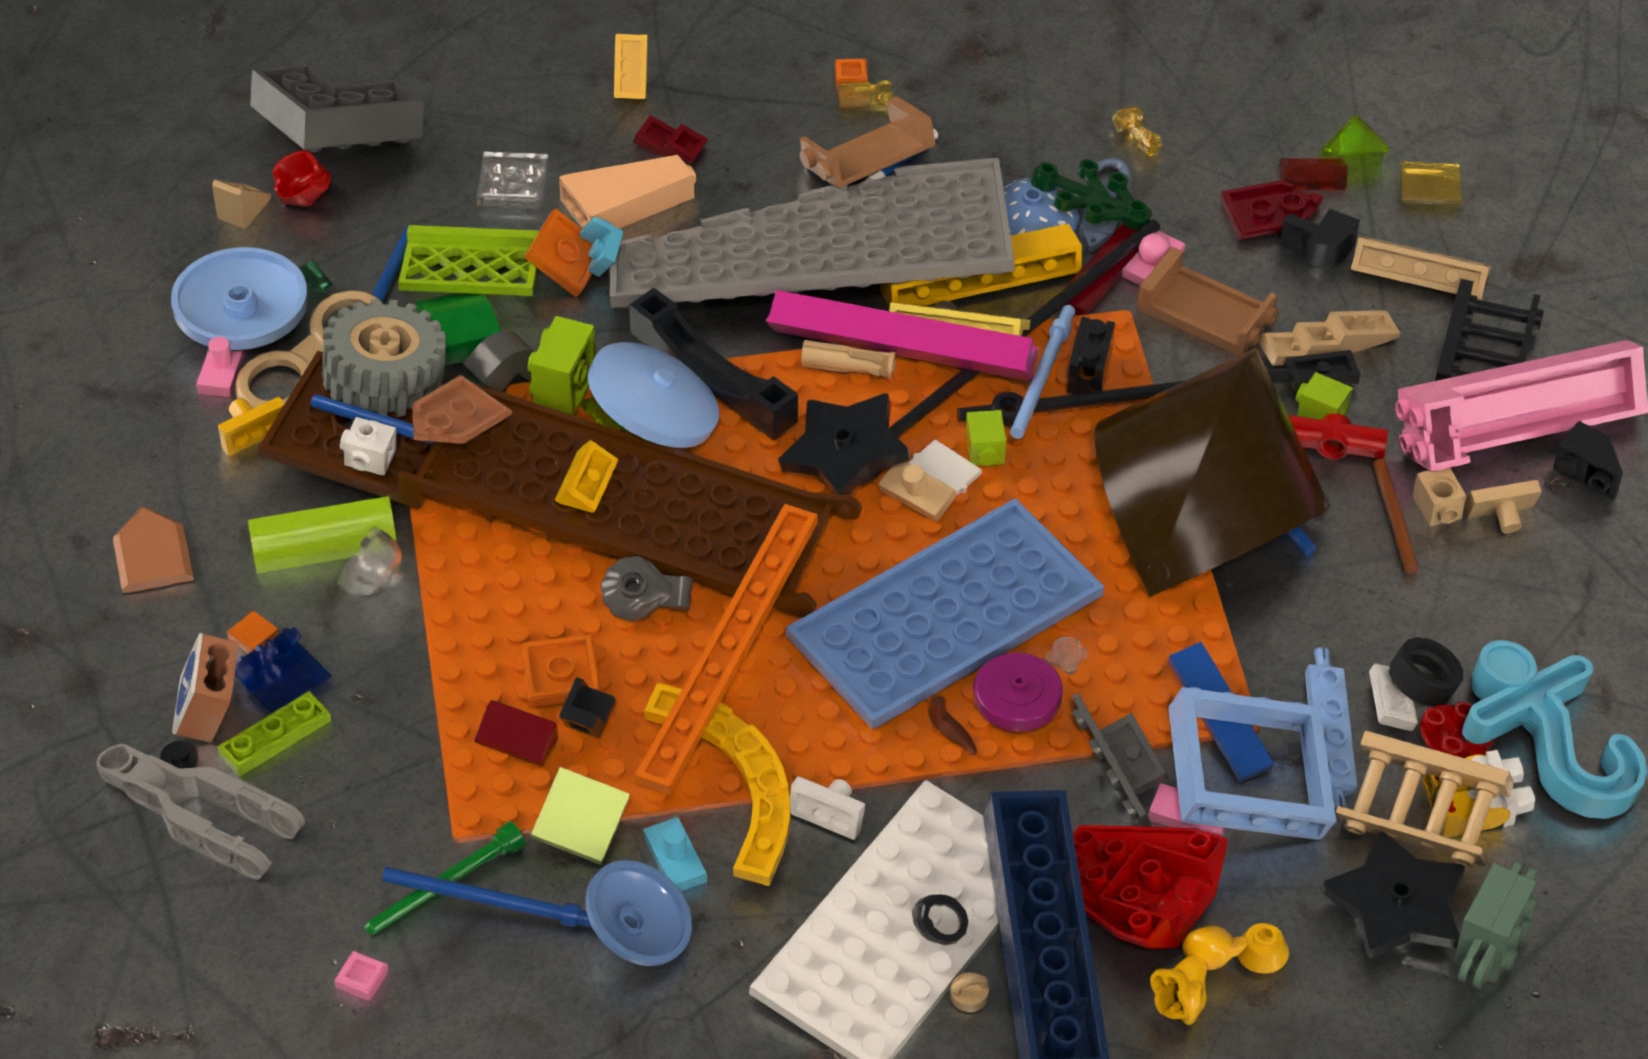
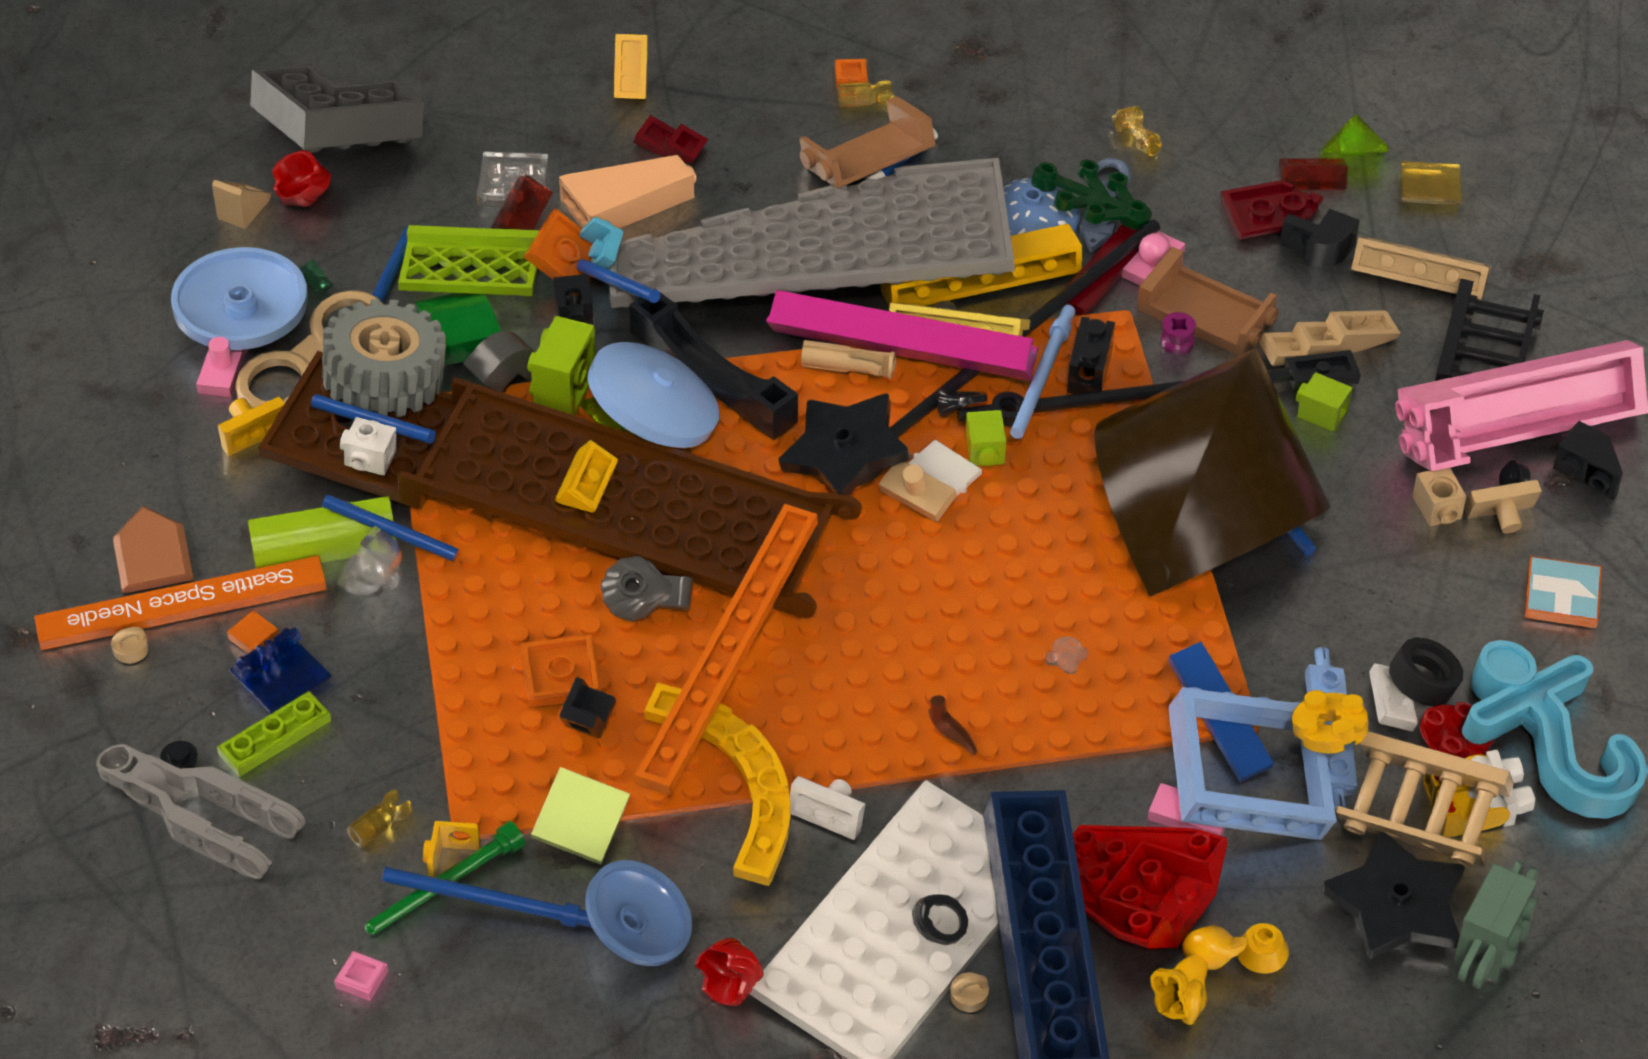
(130, 645): none -> tan tile
(180, 602): none -> orange tile
(205, 688): nougat piece -> none
(378, 819): none -> clear yellow bar
(392, 528): none -> blue bar
(442, 839): none -> yellow bracket
(456, 413): nougat tile -> none
(517, 733): dark red slope -> none
(523, 205): none -> clear red slope
(569, 306): none -> black brick
(618, 280): none -> blue bar
(675, 854): medium azure tile -> none
(728, 971): none -> red hair
(944, 613): medium blue plate -> none
(952, 401): none -> black piece
(1018, 692): magenta wheel -> none
(1129, 755): dark grey bracket -> none
(1178, 333): none -> magenta wheel
(1337, 437): red piece -> none
(1345, 711): none -> yellow plate
(1395, 516): dark orange bar -> none
(1513, 473): none -> black plate
(1563, 592): none -> tile

